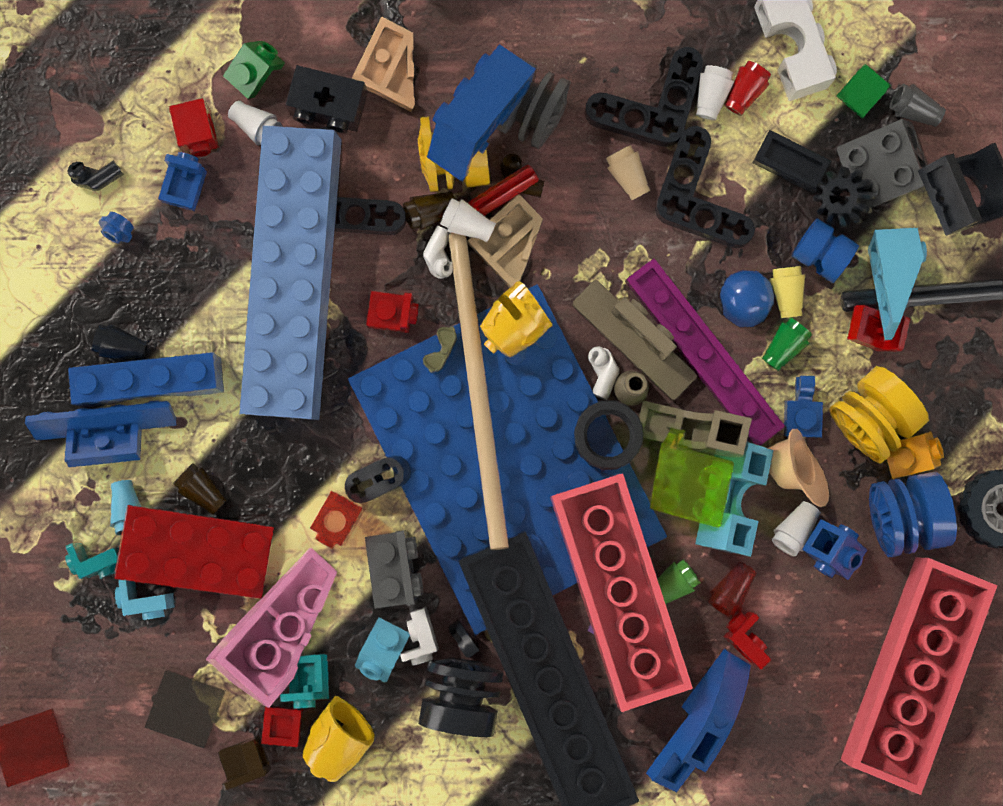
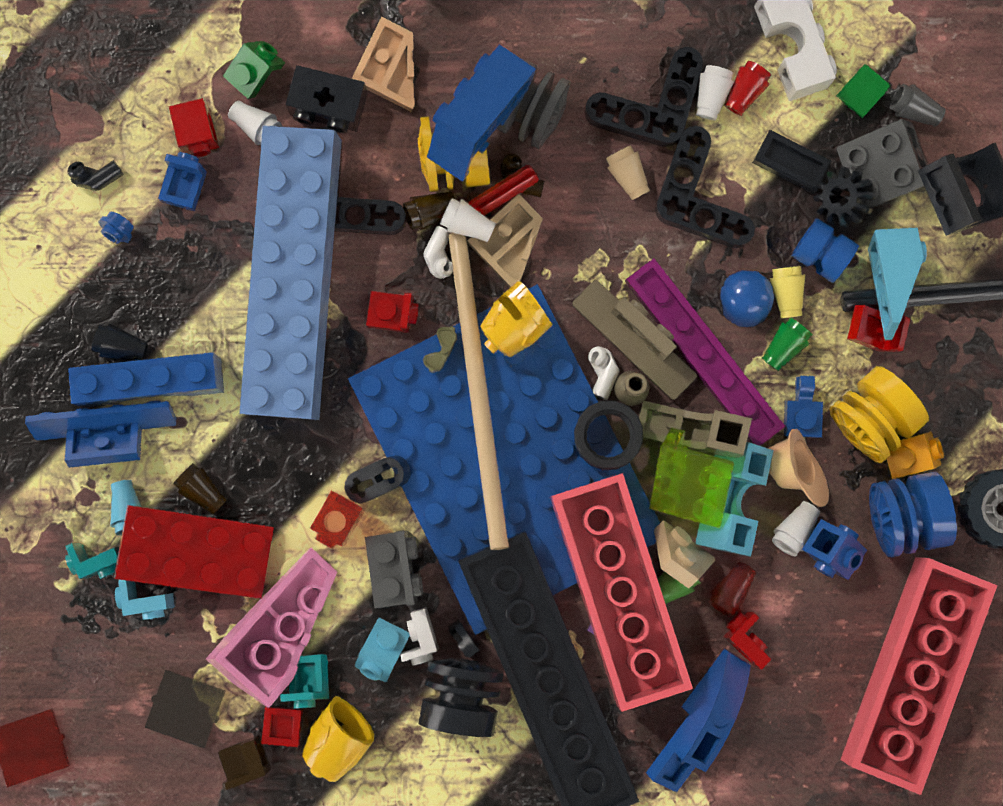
(680, 555): none -> tan wing

